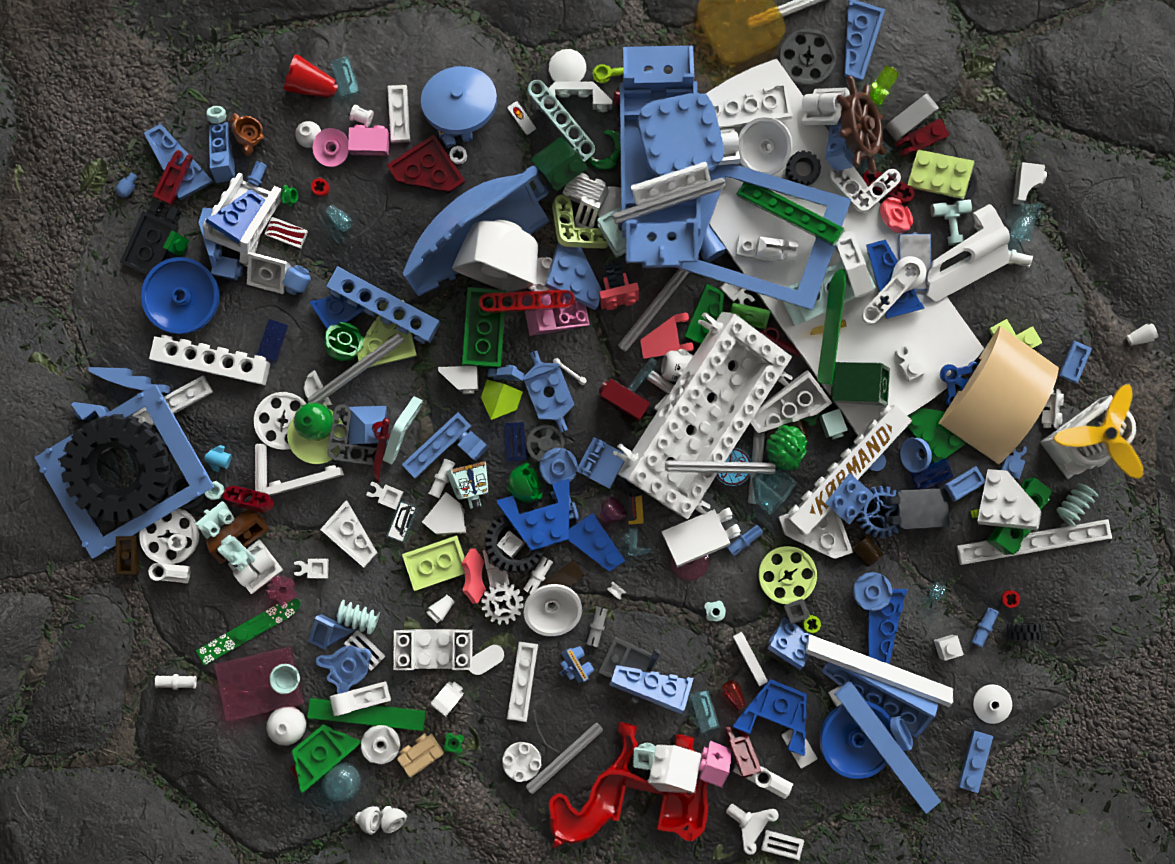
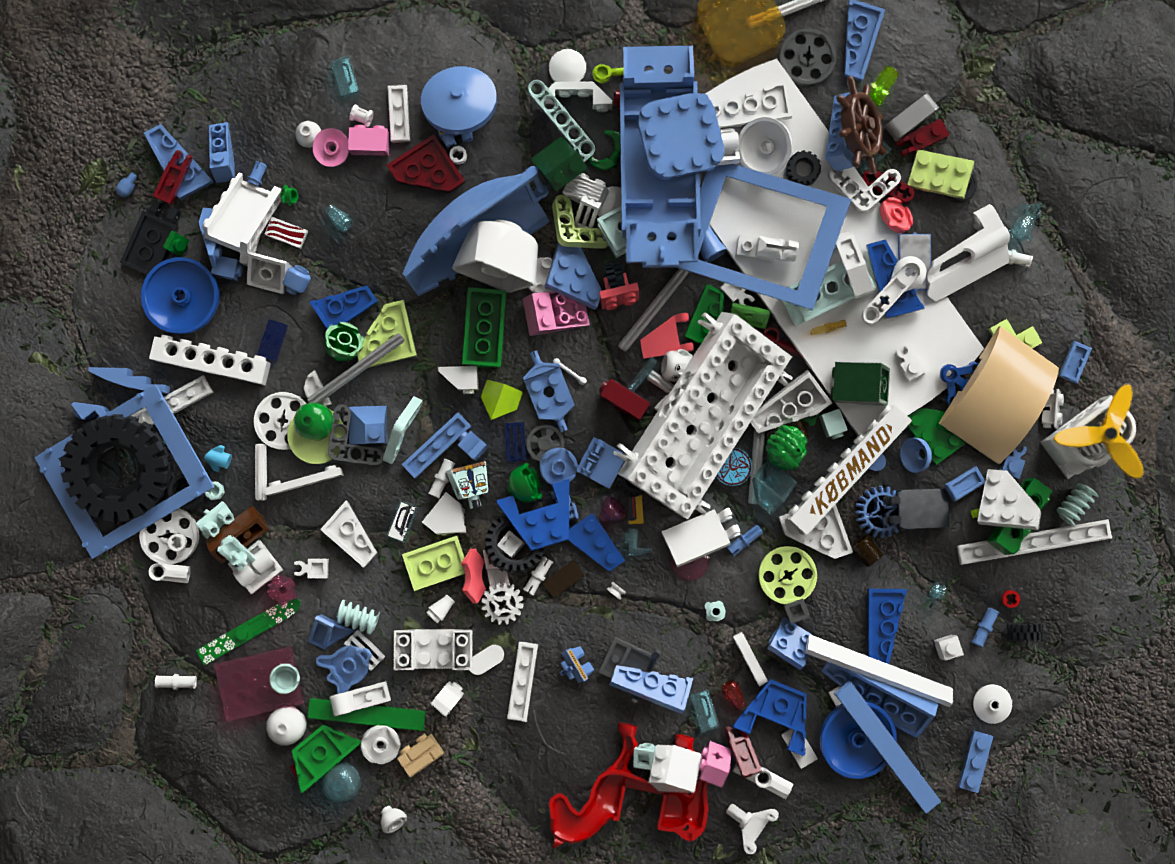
(126, 556): dark brown slope -> none
(216, 114): light aqua tile -> none
(237, 216): wing -> none
(242, 127): dark orange hair -> none
(253, 504): dark red beam -> none
(308, 79): red cone -> none
(314, 186): red bush -> none
(342, 278): medium blue brick -> none
(369, 819): white brick -> none
(382, 436): dark red sword -> none
(387, 496): white plate -> none
(453, 748): green plate -> none
(507, 373): medium blue plate -> none
(518, 298): red beam -> none
(521, 117): white sticker -> none
(521, 761): white dish -> none
(554, 618): white dish -> none
(564, 758): light grey axle -> none
(597, 626): light grey pin -> none
(669, 200): light grey axle -> none
(670, 183): white tile -> none
(720, 467): light grey axle -> none
(764, 847): white tile -> none
(791, 213): green tile -> none
(817, 622): lime bush -> none
(822, 106): white plate -> none
(832, 327): green piece -> none
(849, 498): medium blue hinge -> none
(872, 591): medium blue tile -> none
(901, 733): medium blue tile -> none
(931, 472): clear blue tile -> none
(950, 213): light aqua bar -> none
(1027, 177): white arch -> none
(1144, 334): white cone -> none

